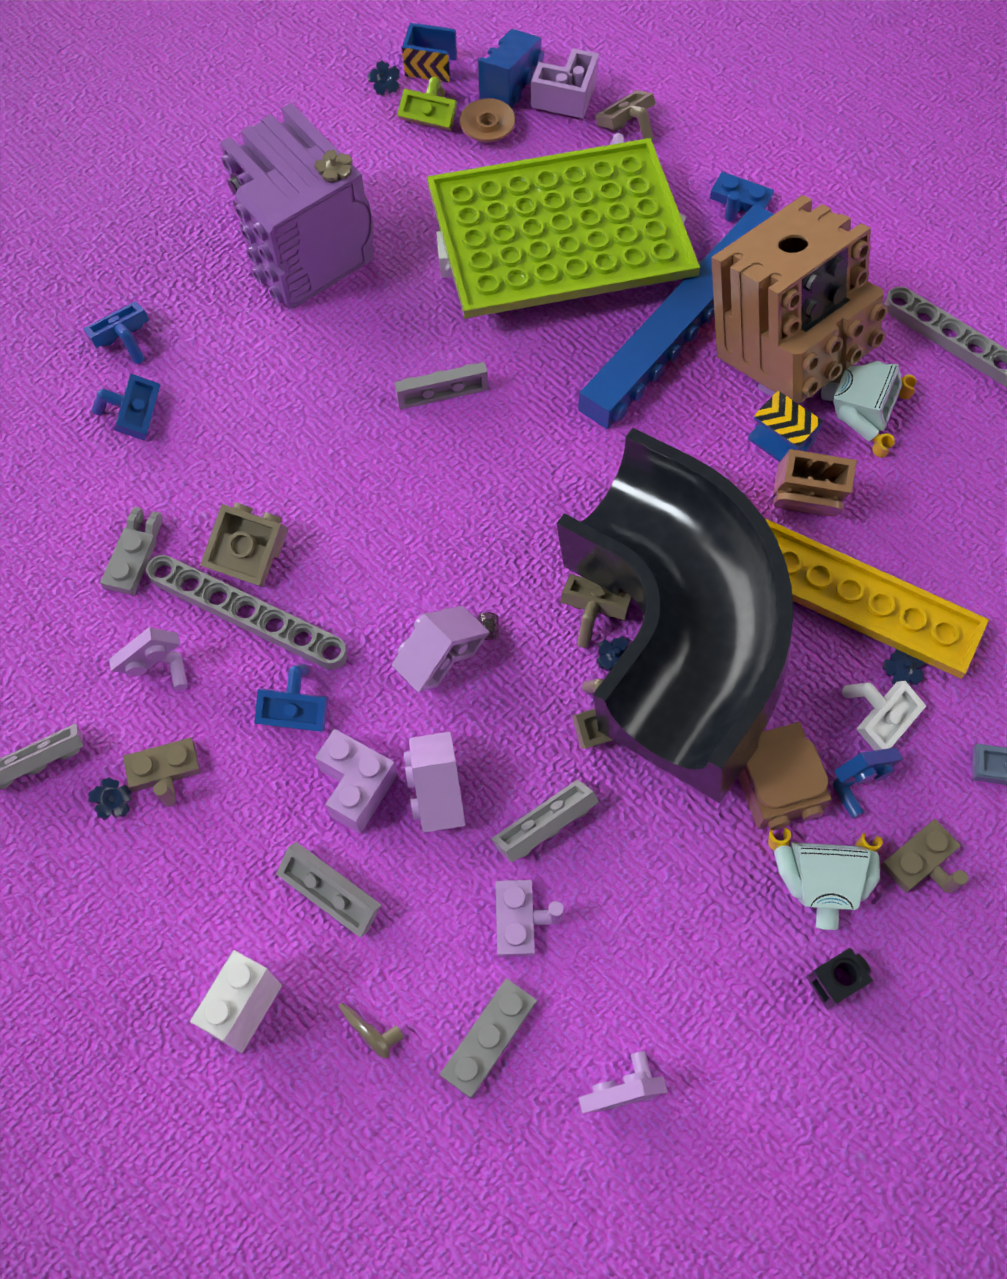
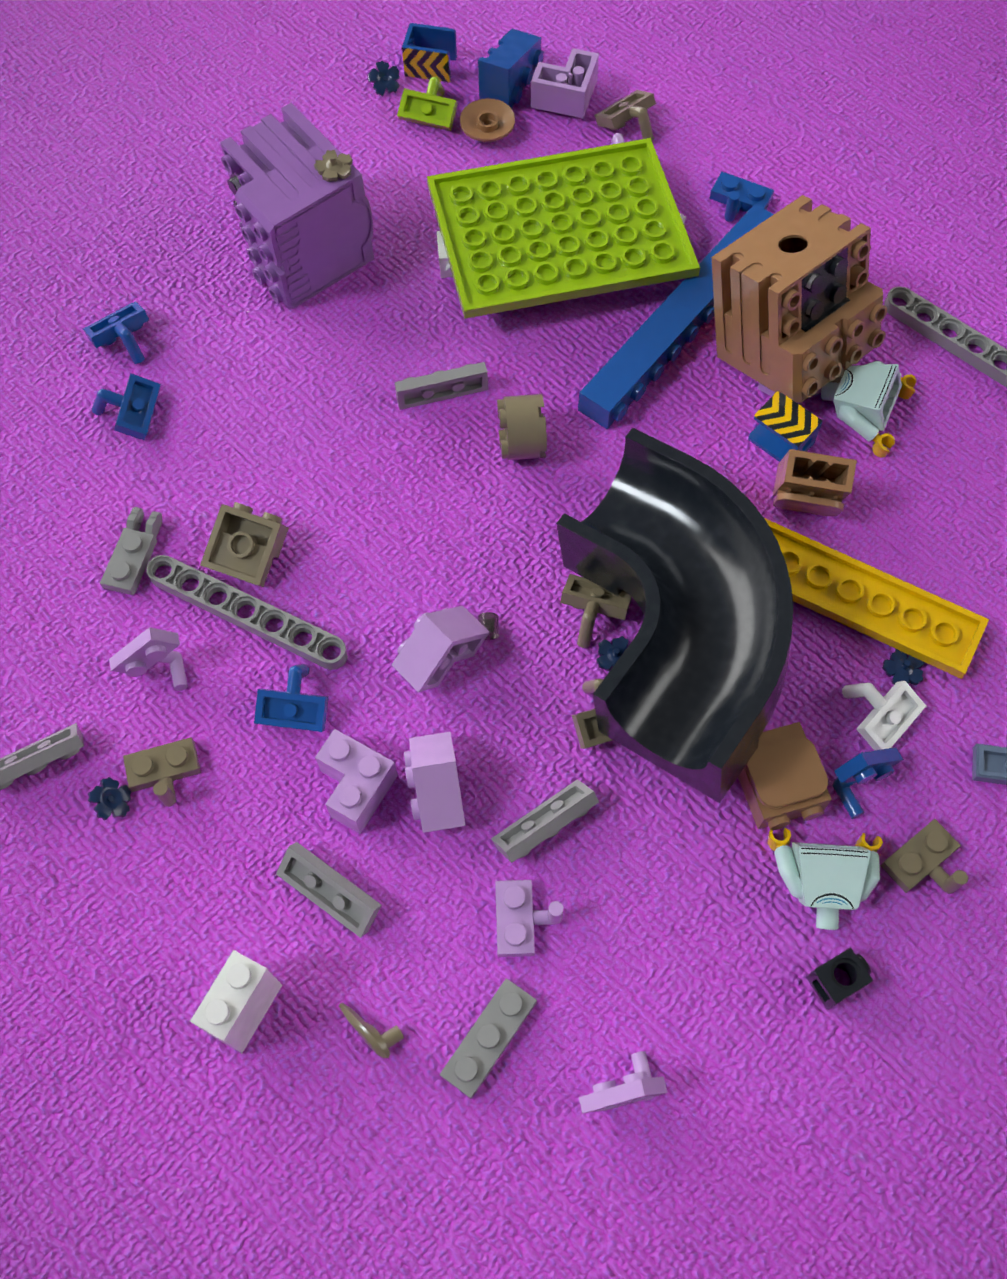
(523, 426): none -> dark tan brick

